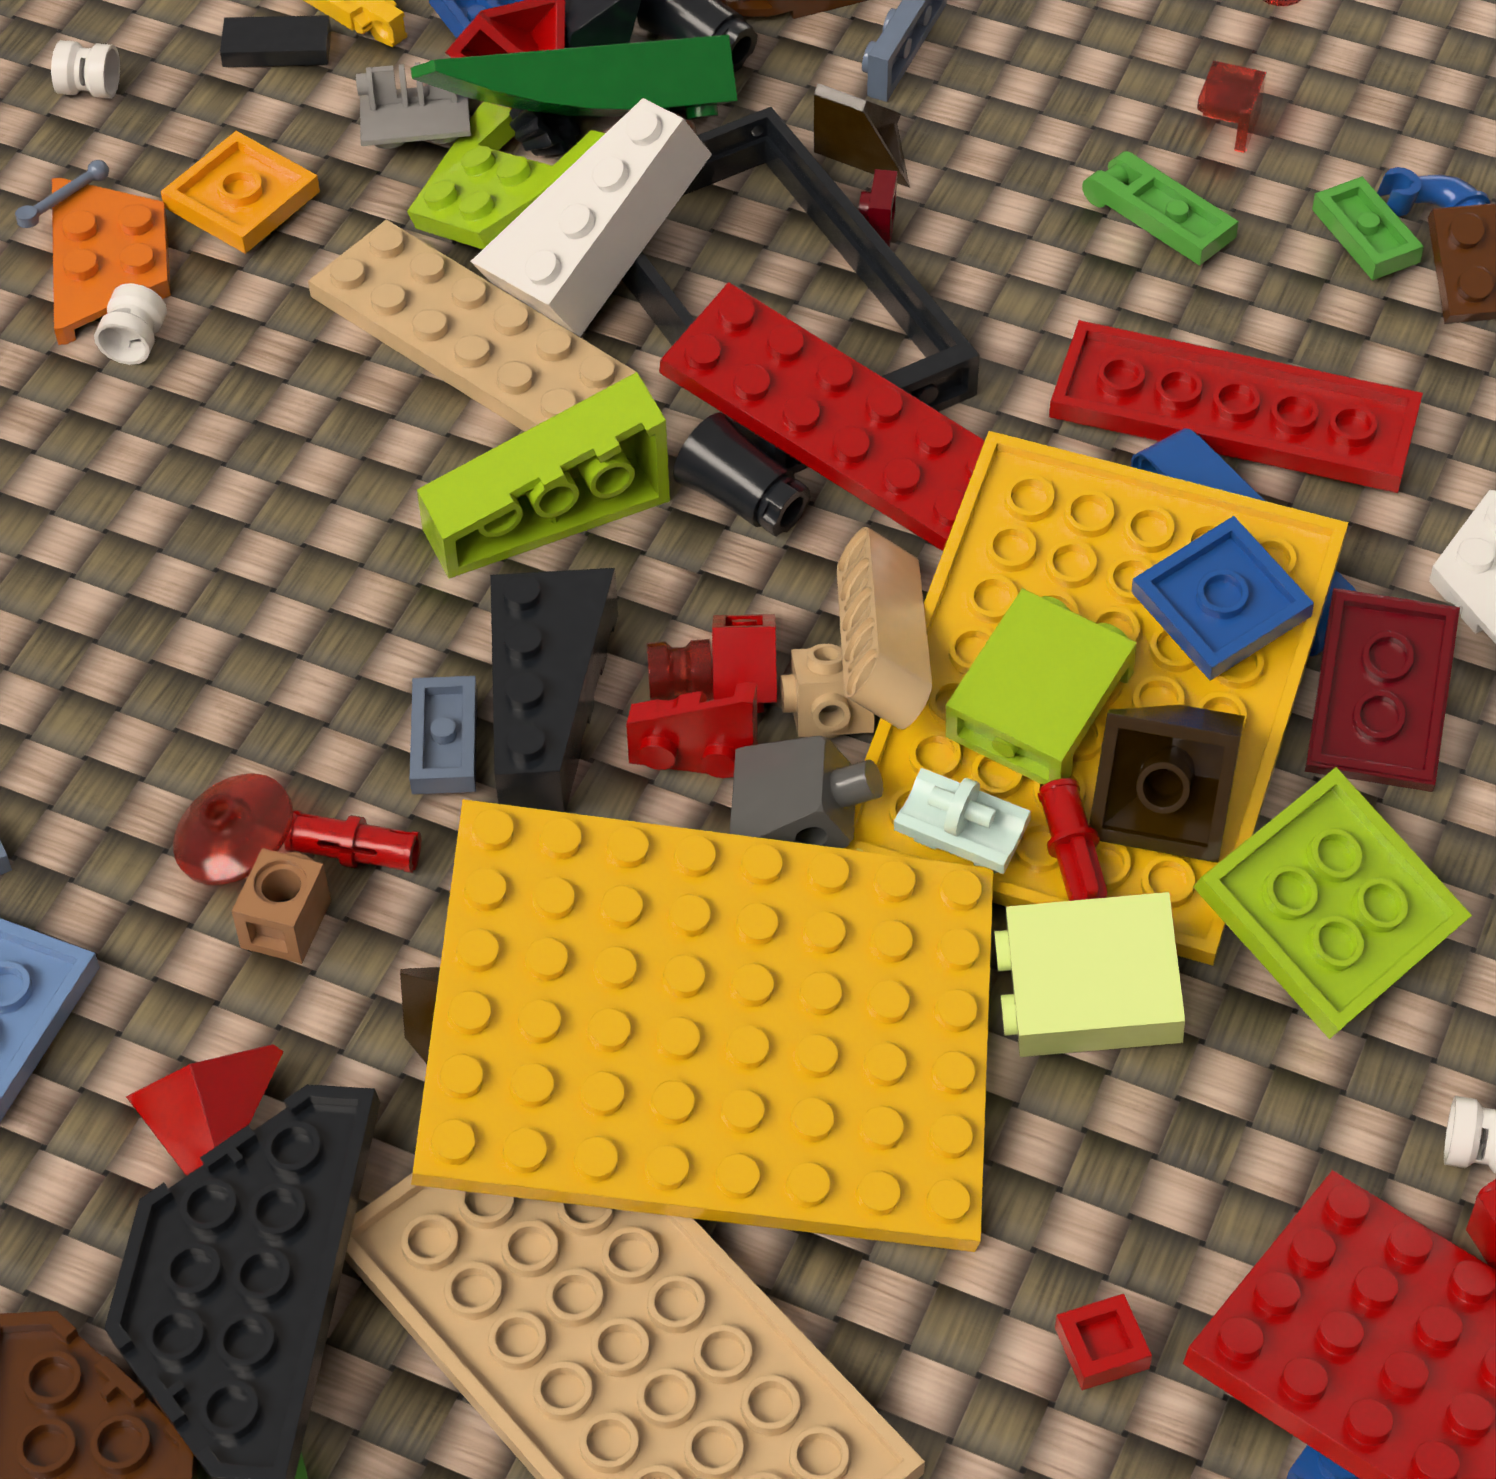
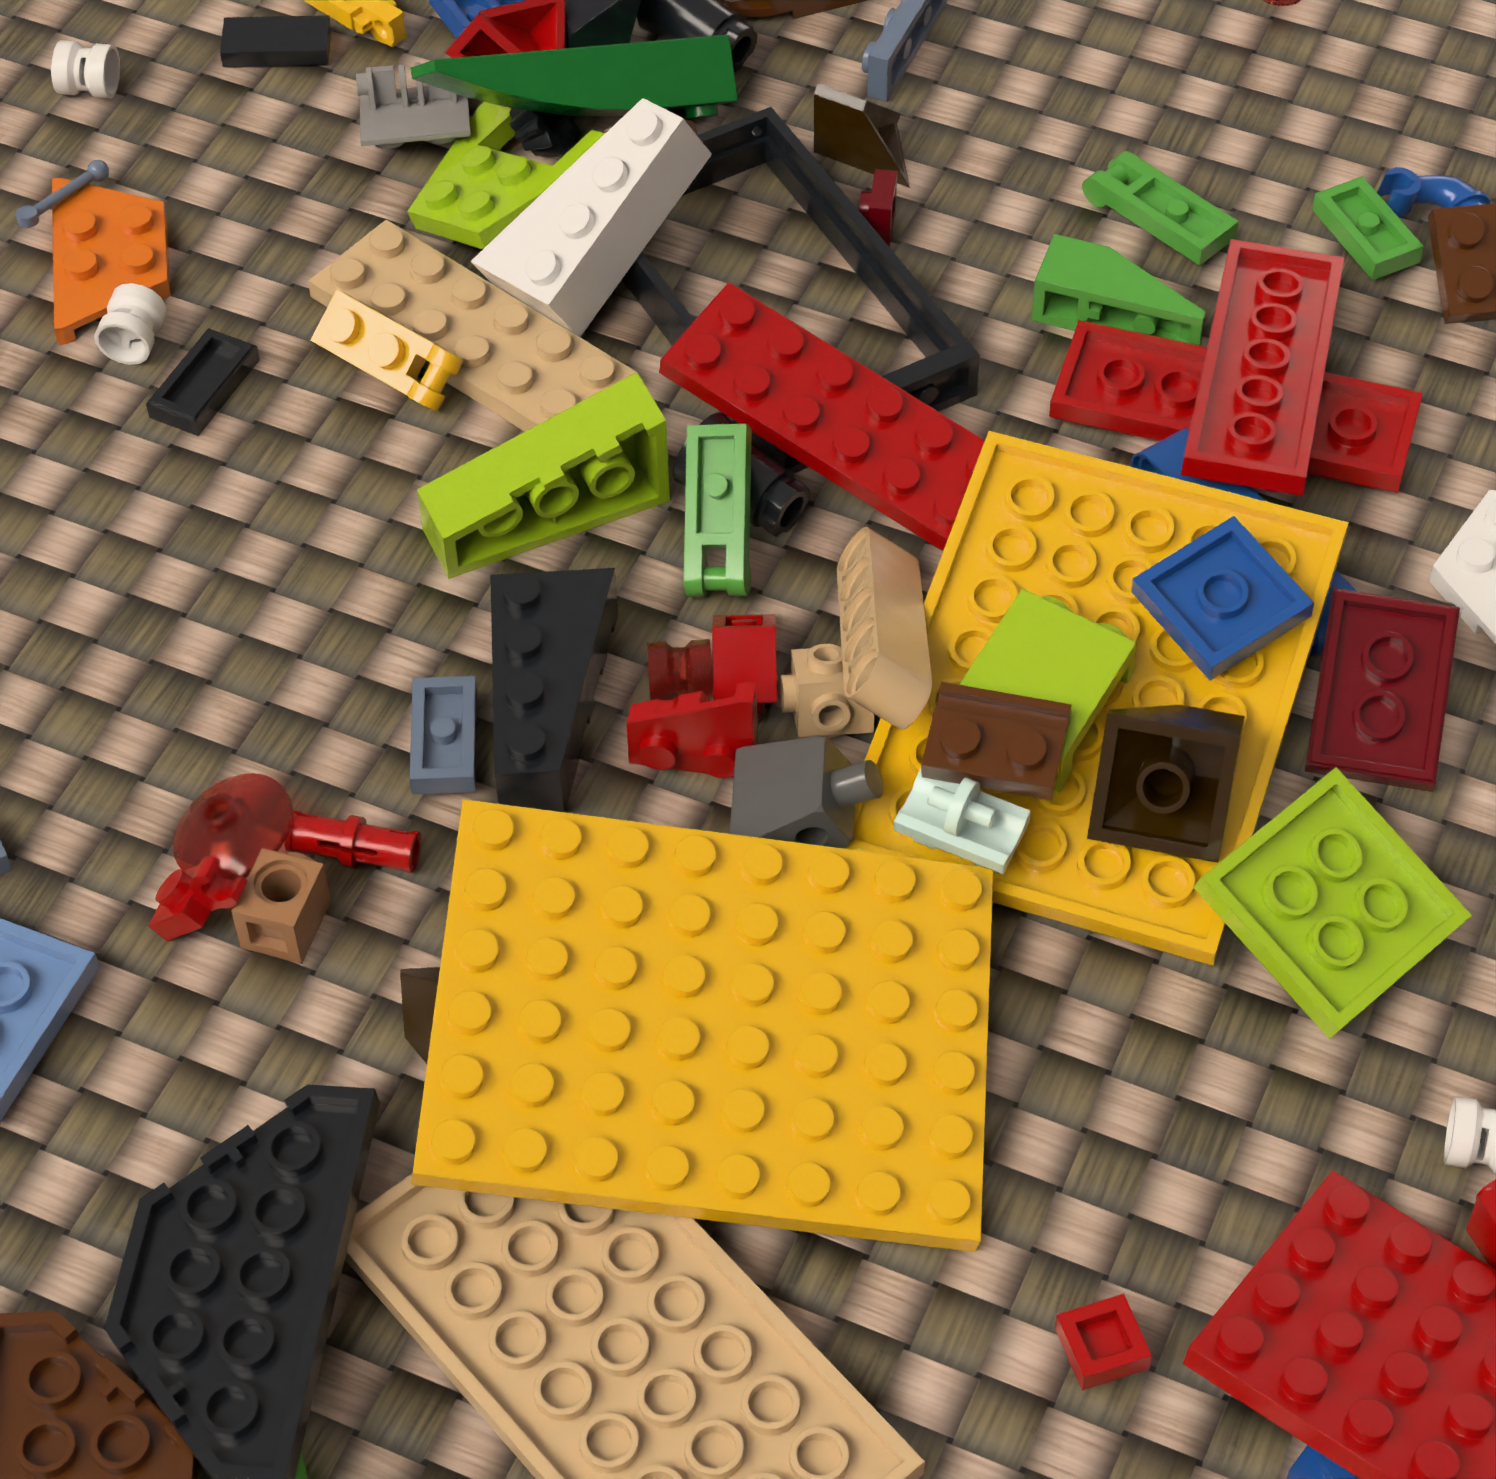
(191, 895): none -> red plate
(202, 382): none -> black tile
(205, 1102): red slope -> none
(240, 191): light orange plate -> none
(386, 349): none -> plate
(717, 508): none -> bright green plate
(997, 740): none -> reddish brown plate
(1072, 840): red axle -> none
(1091, 975): yellowish green brick -> none
(1107, 289): none -> bright green slope
(1233, 96): clear red panel -> none
(1264, 368): none -> red plate

